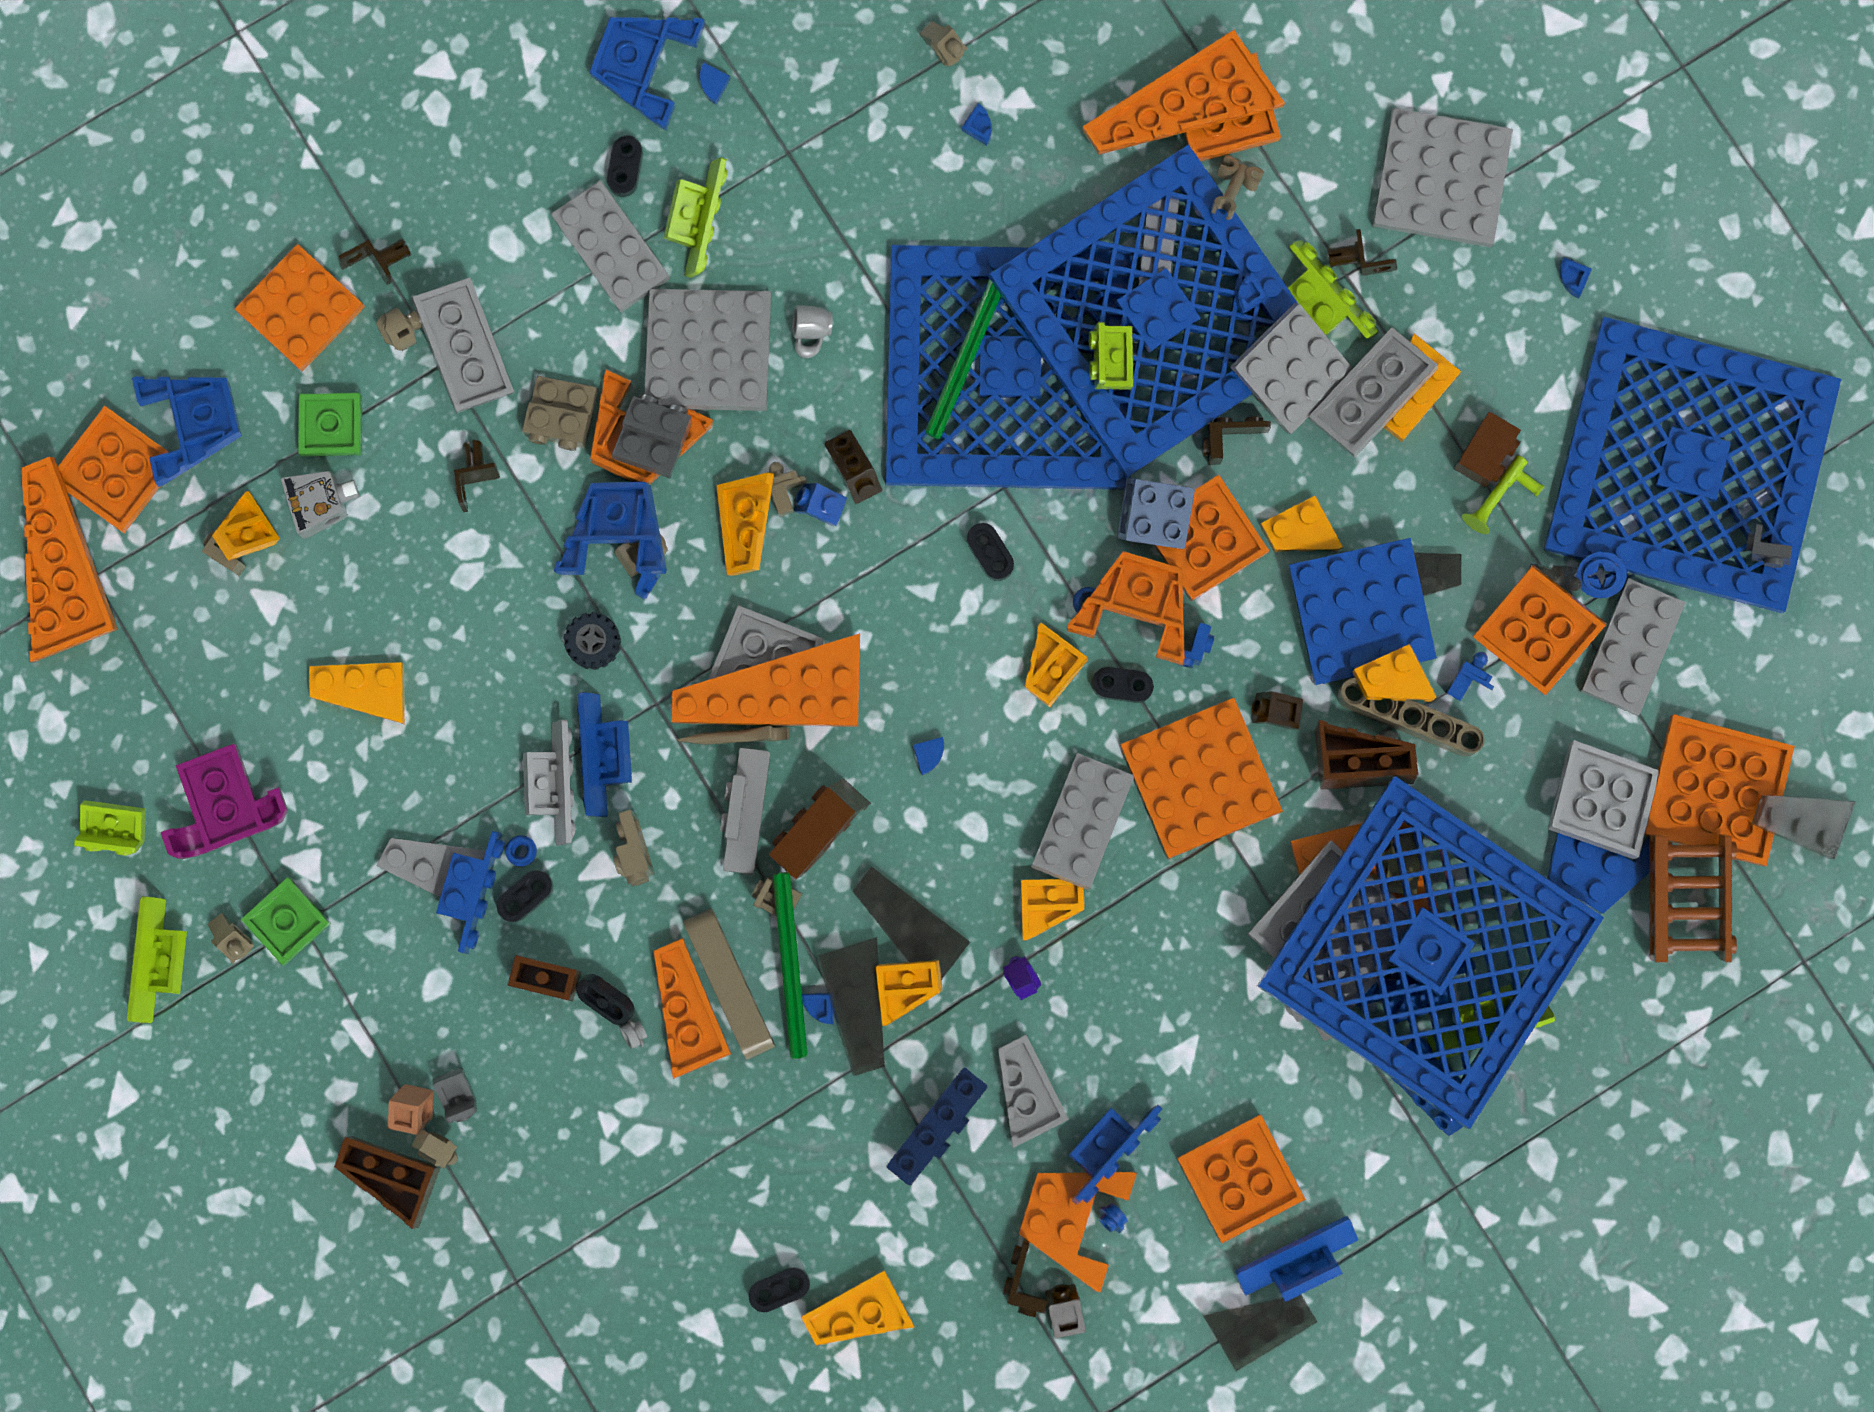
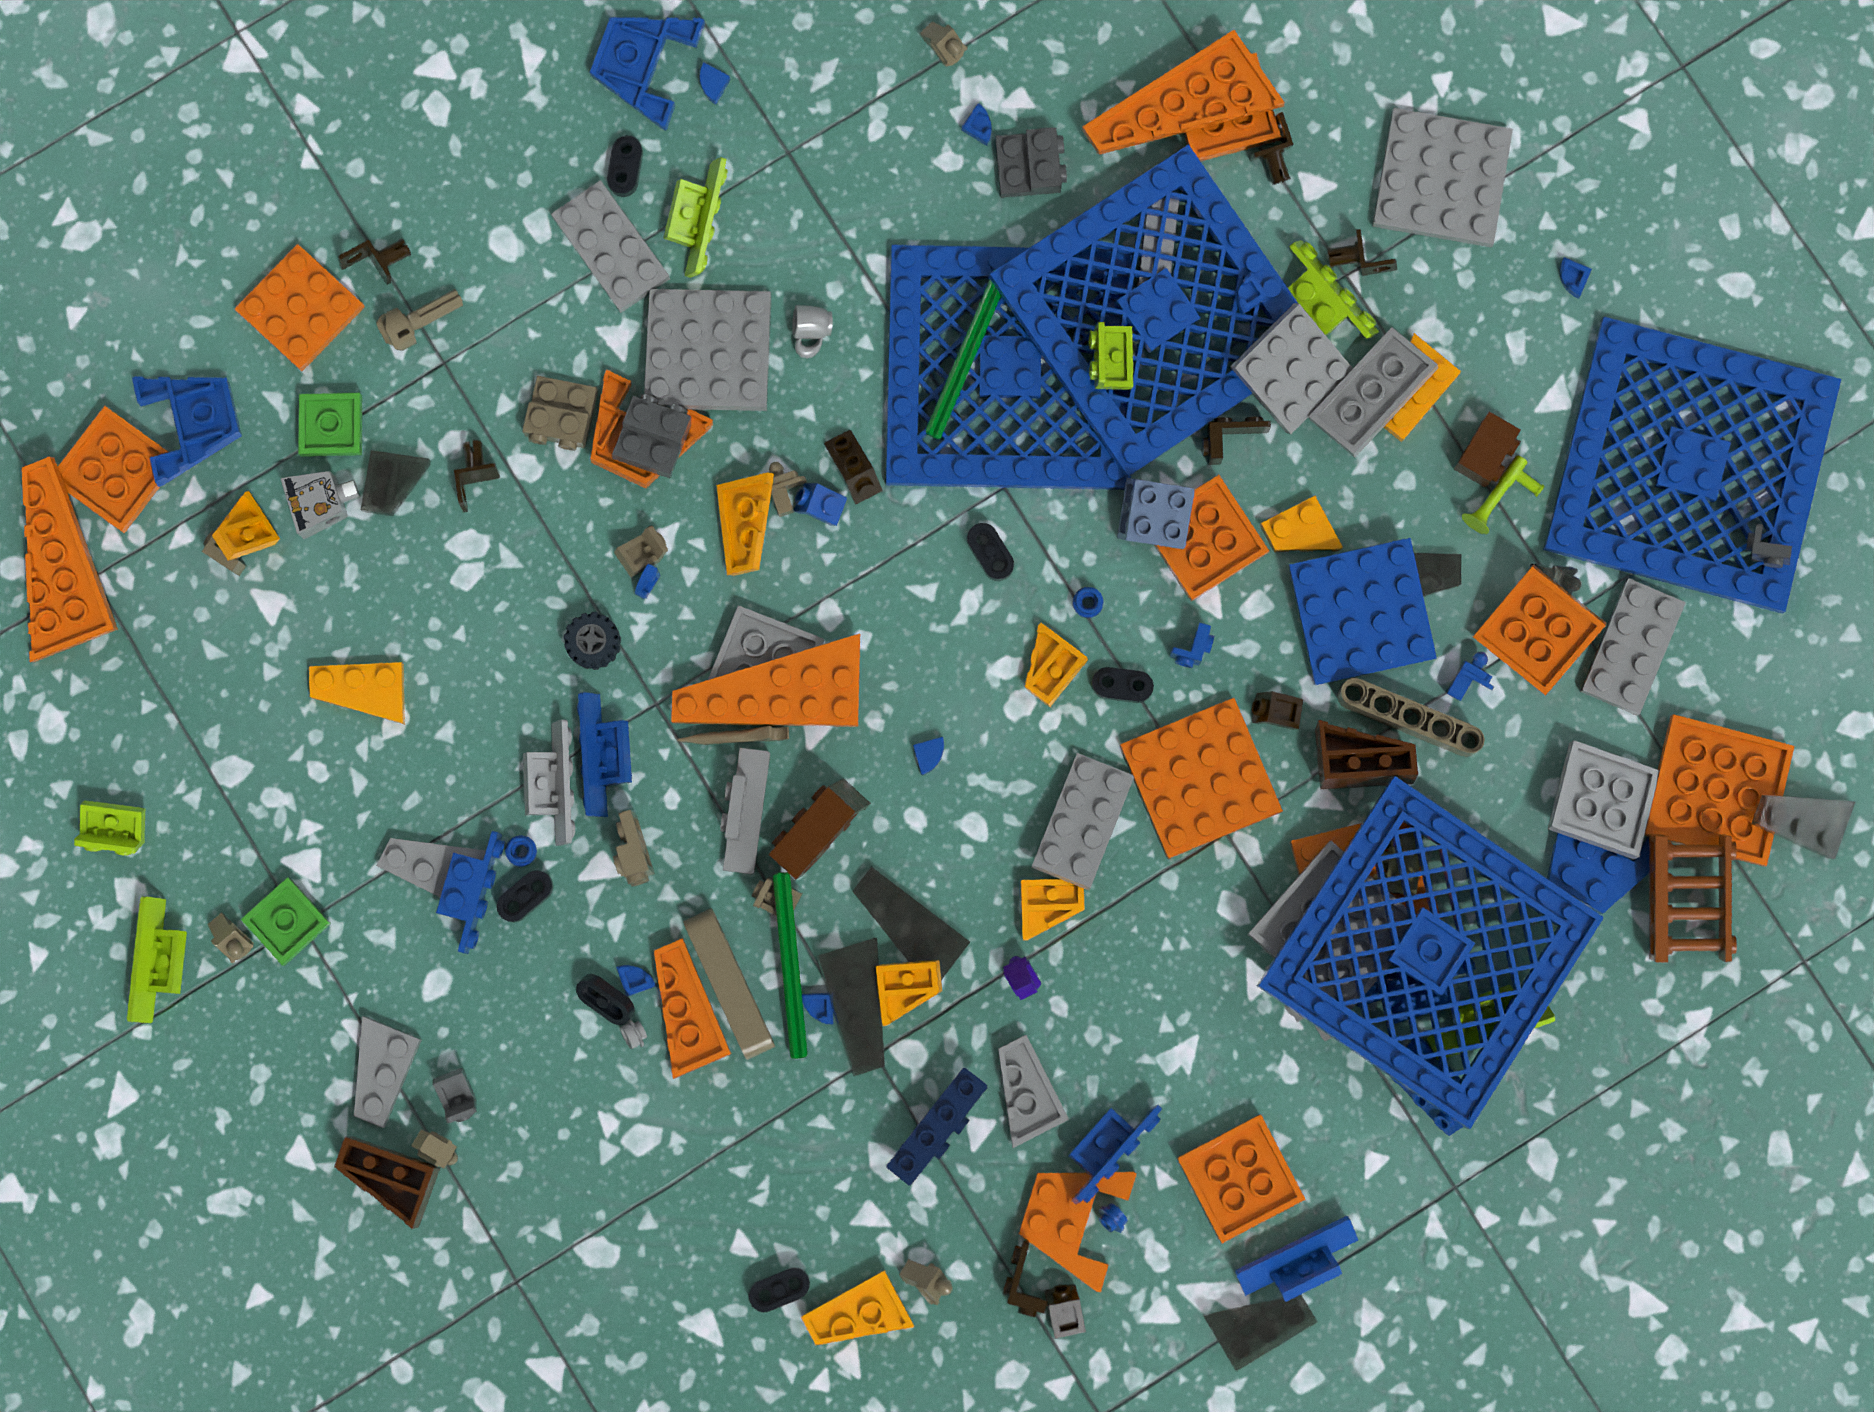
(221, 805): magenta piece -> none
(382, 1069): none -> light grey wing
(390, 481): none -> clear smoke wing
(410, 1109): nougat brick -> none
(462, 345): light grey plate -> none
(544, 978): reddish brown brick -> none
(616, 515): blue wing -> none
(635, 979): none -> blue tile
(928, 1280): none -> dark tan piece
(1030, 163): none -> dark grey plate
(1143, 592): orange wing -> none
(1239, 175): dark tan bar -> none
(1274, 155): none -> dark brown bracket
(1394, 677): light orange wing -> none
(1613, 581): blue gear -> none

